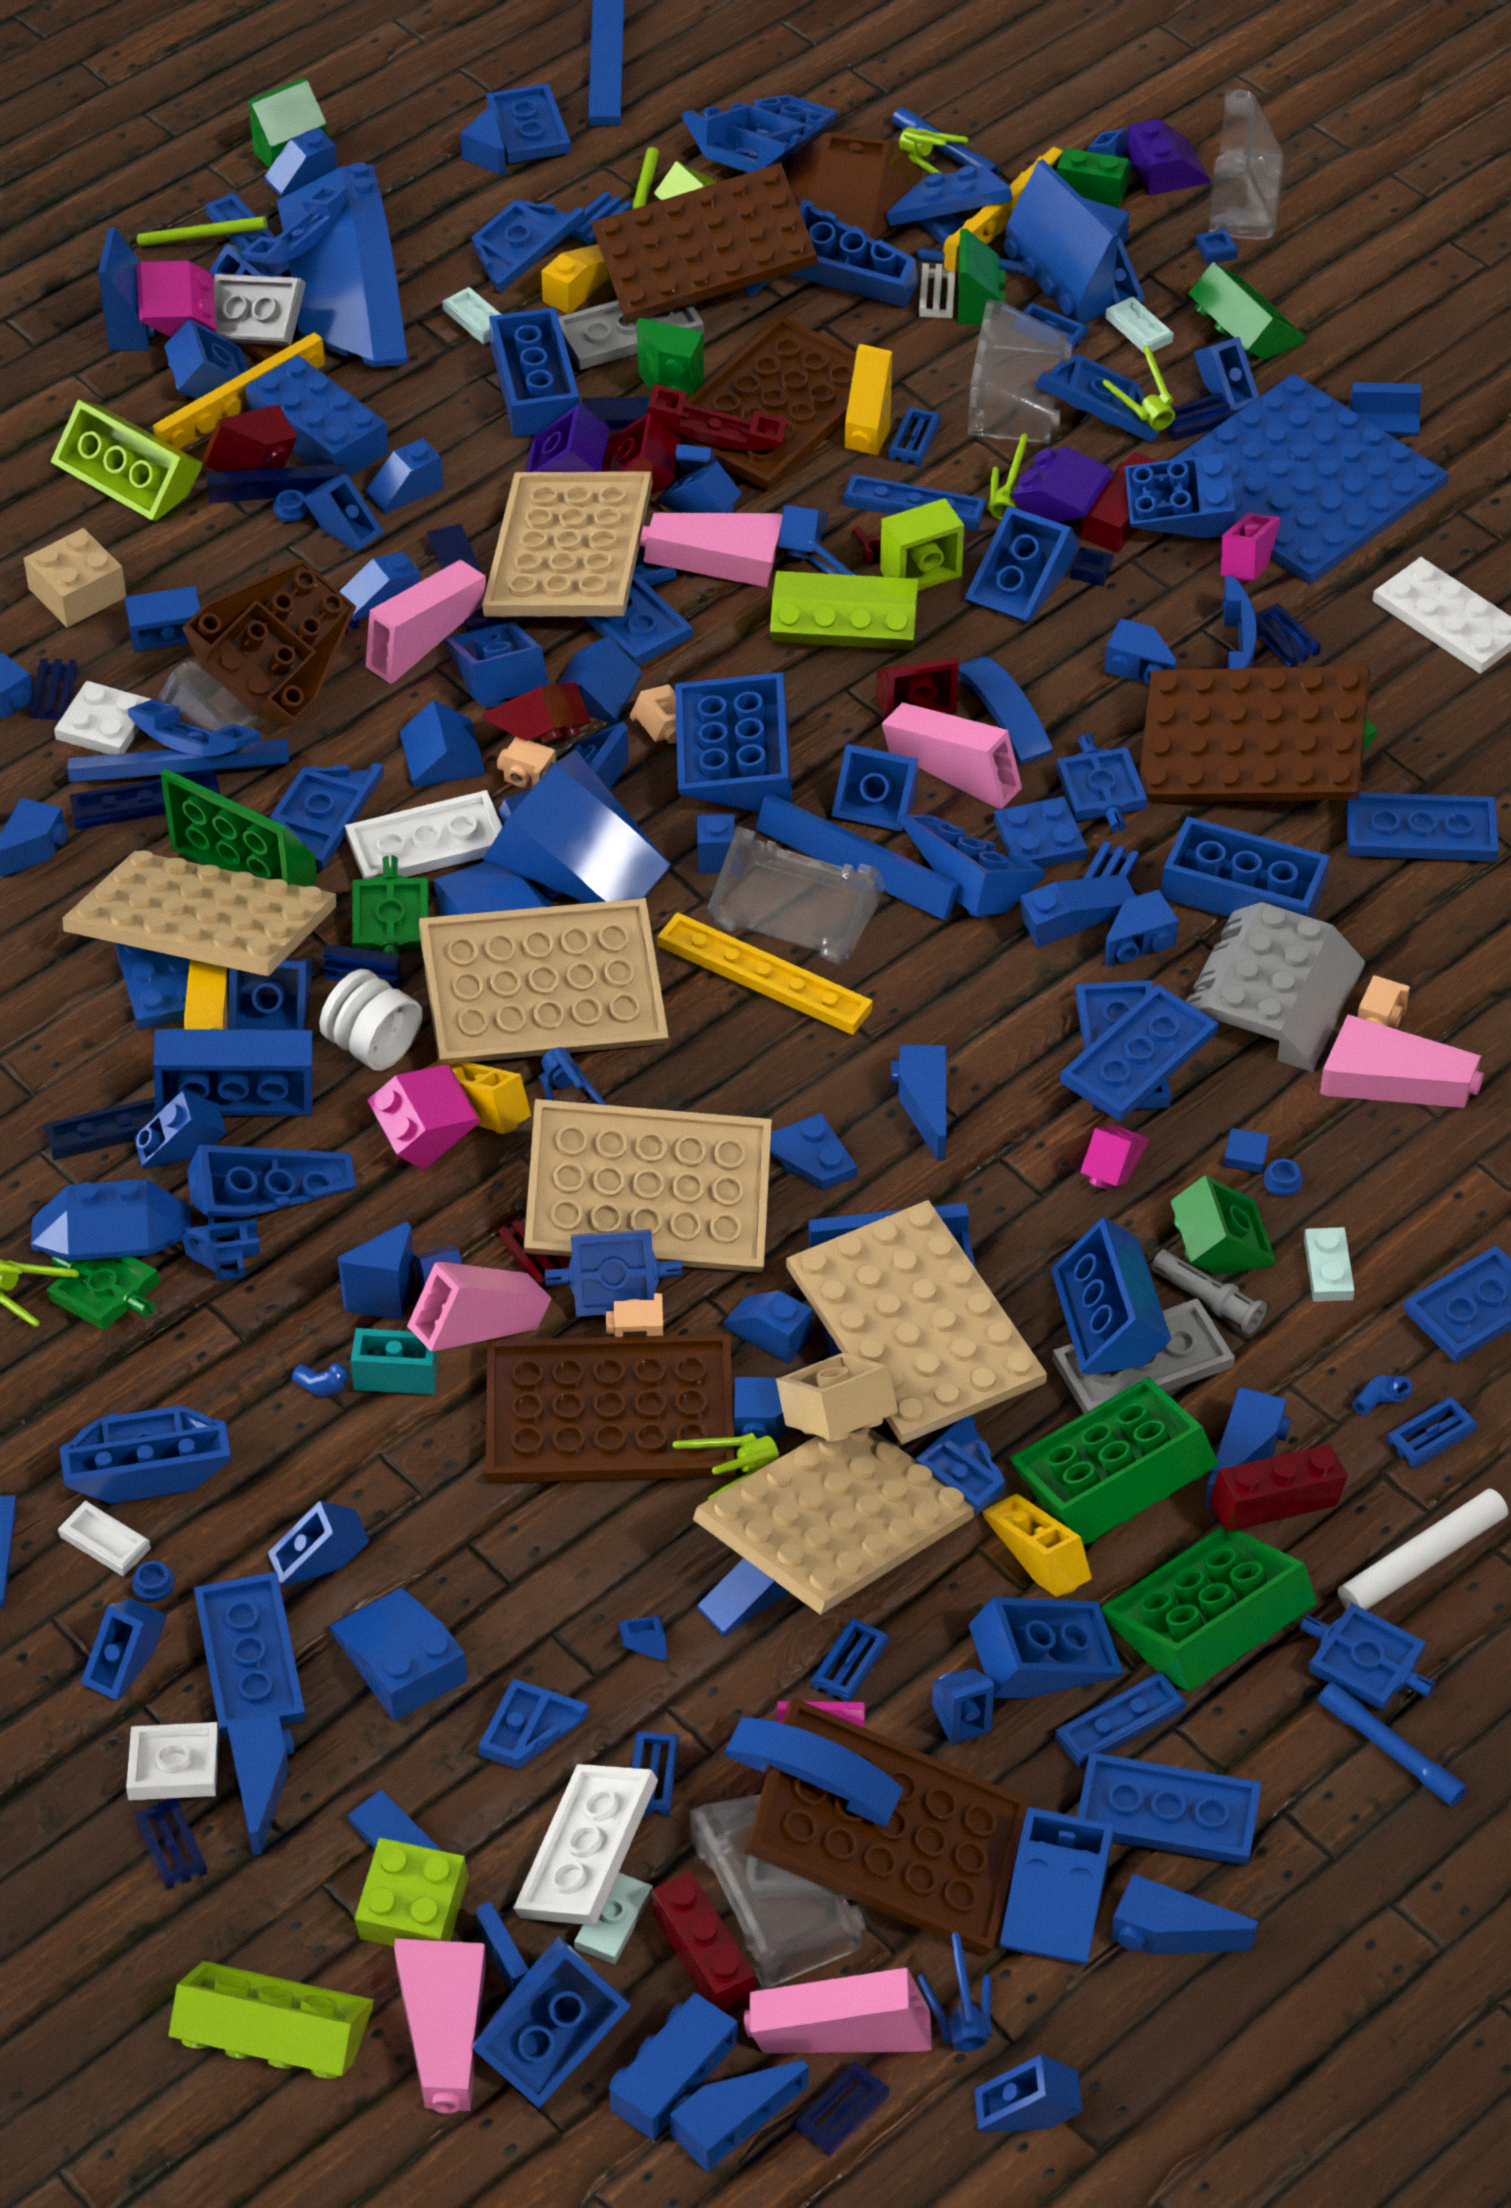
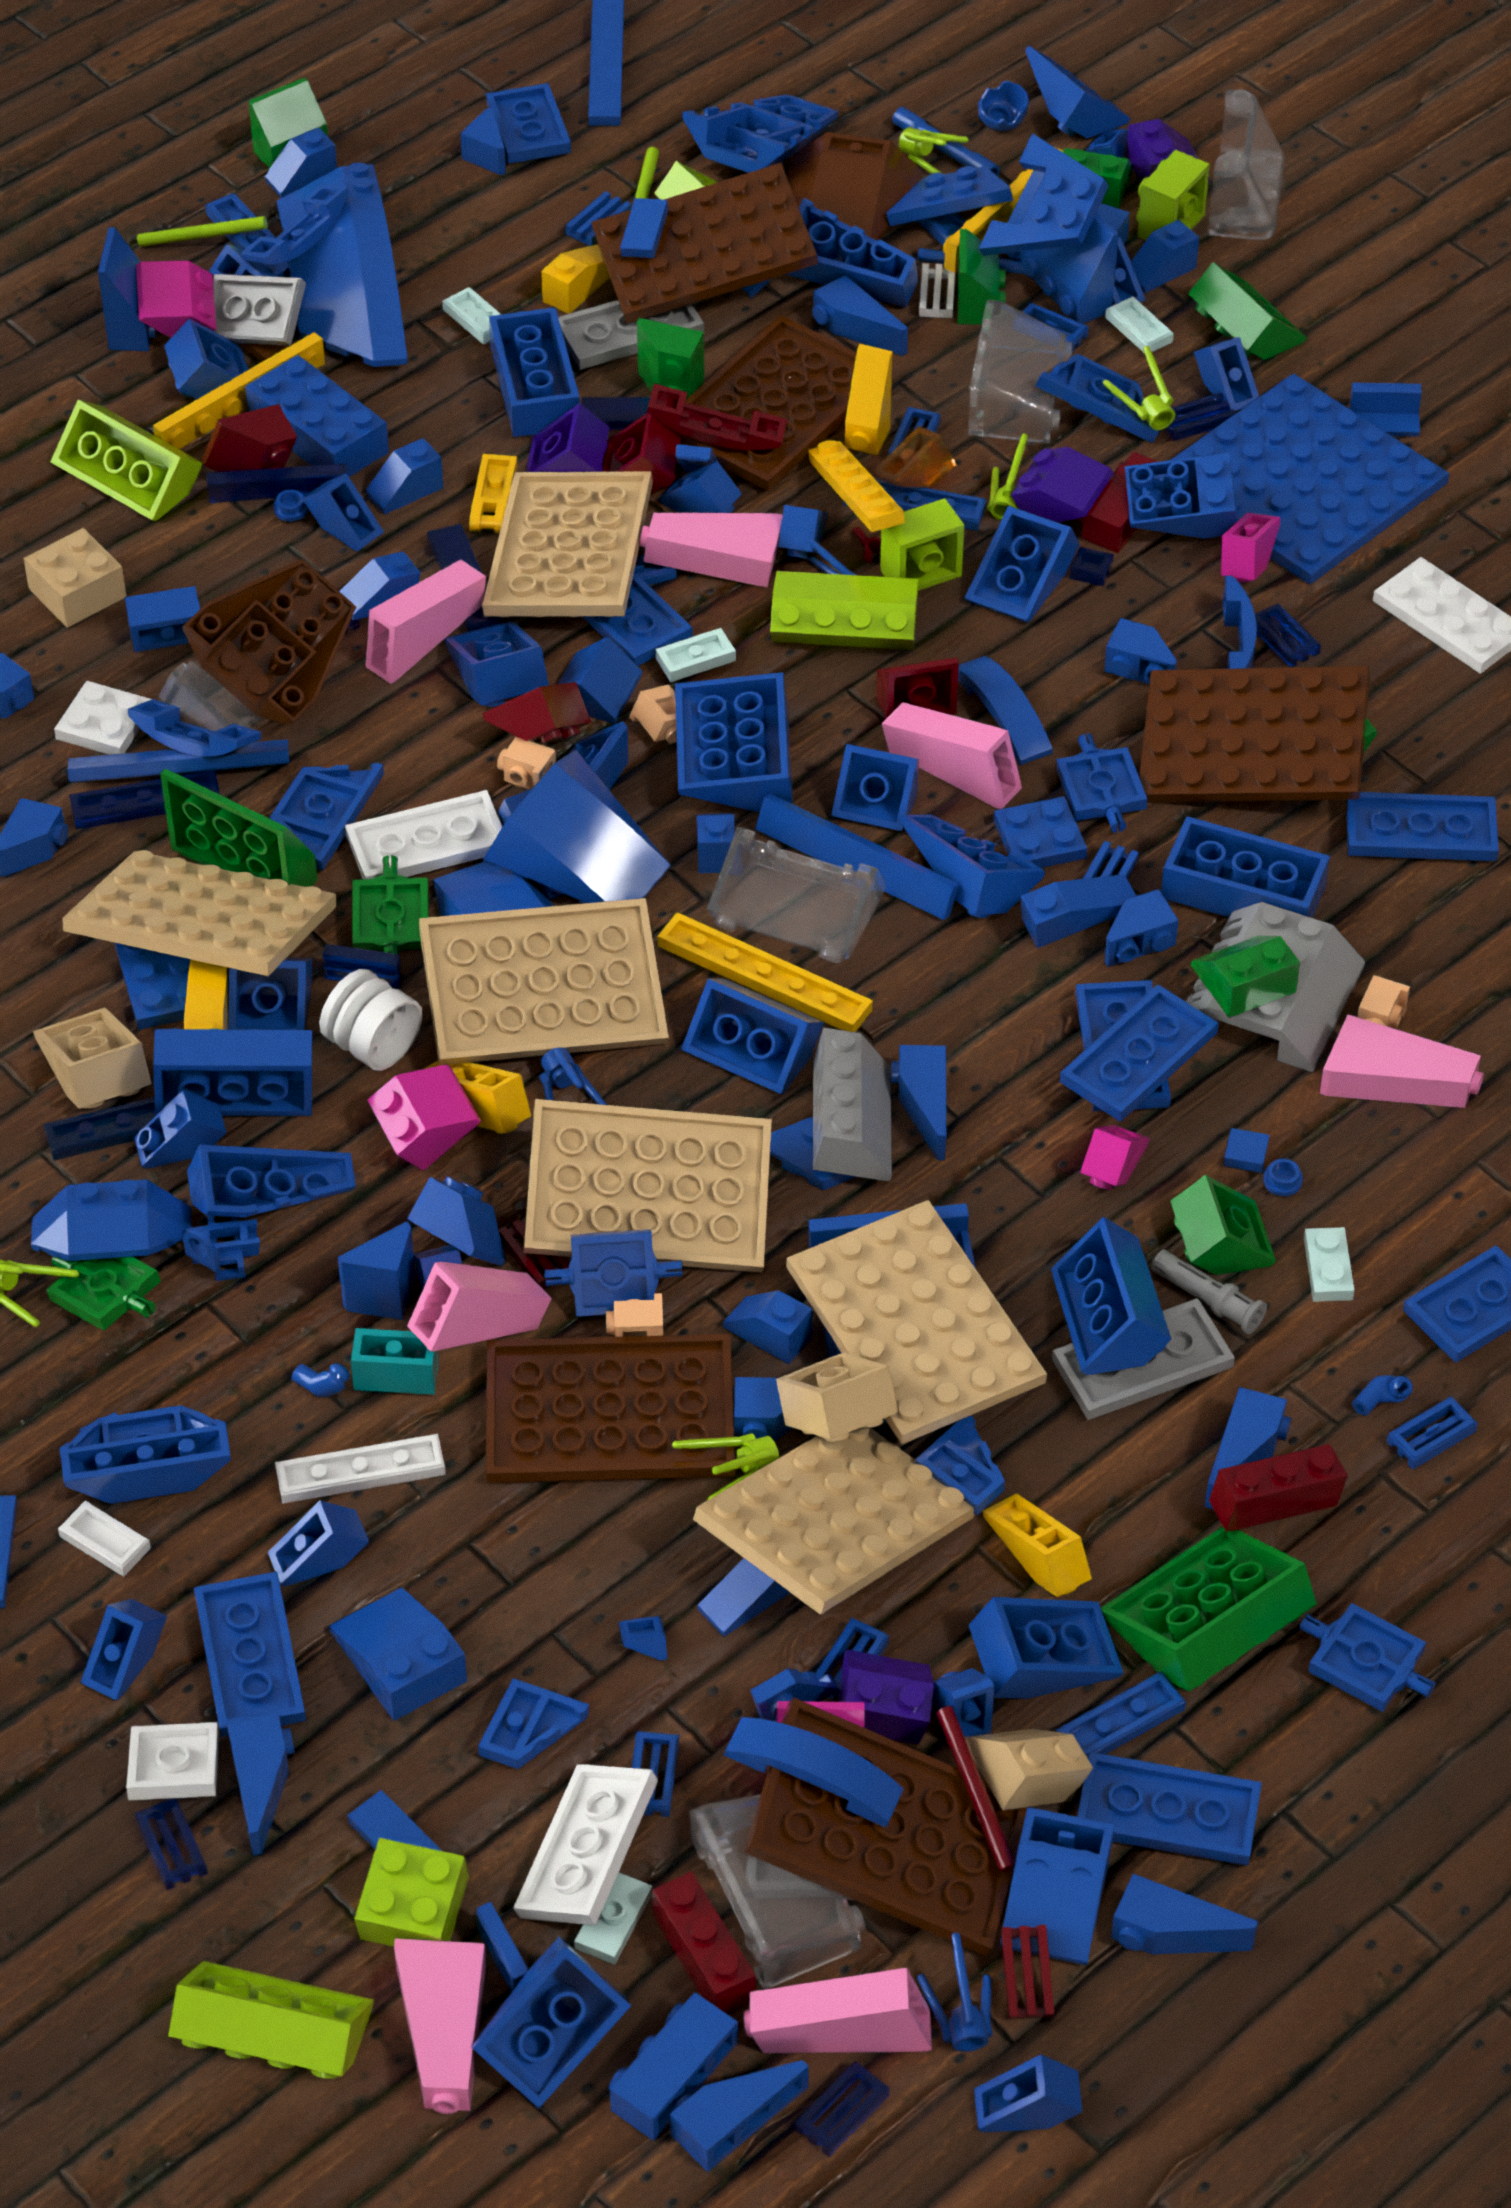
(55, 670): clear blue tile -> none
(94, 1058): none -> tan slope
(153, 1581): blue plate -> none
(360, 1468): none -> white tile
(440, 746): blue slope -> none
(459, 1218): none -> blue slope
(492, 492): none -> yellow plate
(521, 238): blue wing -> none
(644, 228): none -> blue tile
(695, 655): none -> light aqua plate
(751, 1035): none -> blue slope
(791, 1684): none -> blue wing
(851, 1107): none -> light grey slope
(855, 486): none -> yellow plate
(858, 317): none -> blue slope
(893, 1691): none -> dark purple slope
(917, 461): none -> clear orange slope
(976, 1789): none -> dark red bar
(1004, 106): none -> blue hair
(1024, 1933): none -> dark red tile
(1030, 1766): none -> tan slope
(1060, 208): none -> blue wing
(1072, 101): none -> blue wedge
(1116, 1460): green slope -> none
(1166, 255): none -> blue slope
(1173, 193): none -> lime brick
(1216, 246): blue tile -> none
(1249, 973): none -> green slope
(1424, 1550): white piece -> none
(1430, 1773): blue piece -> none

